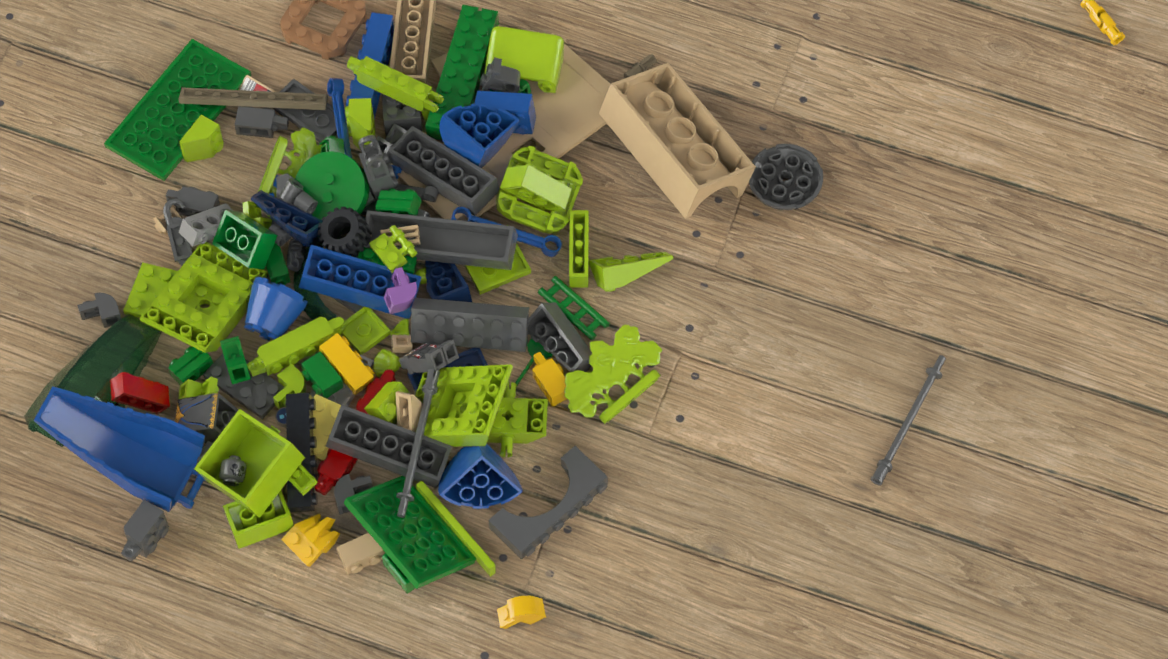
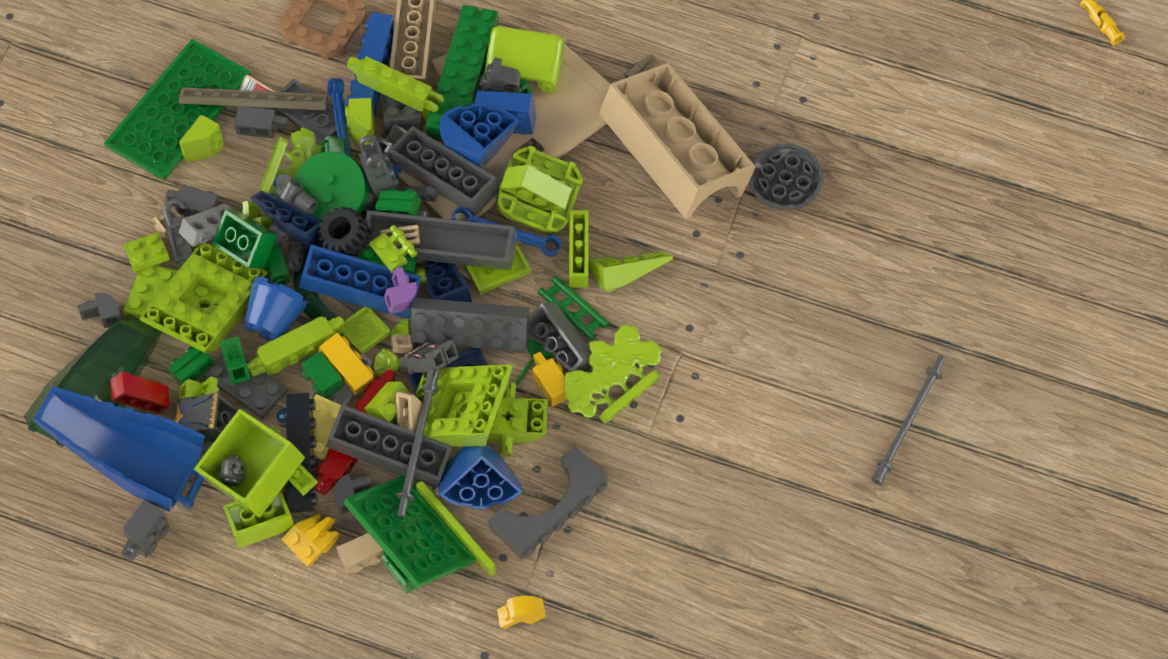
(146, 252): none -> lime plate
(293, 382): lime brick -> none

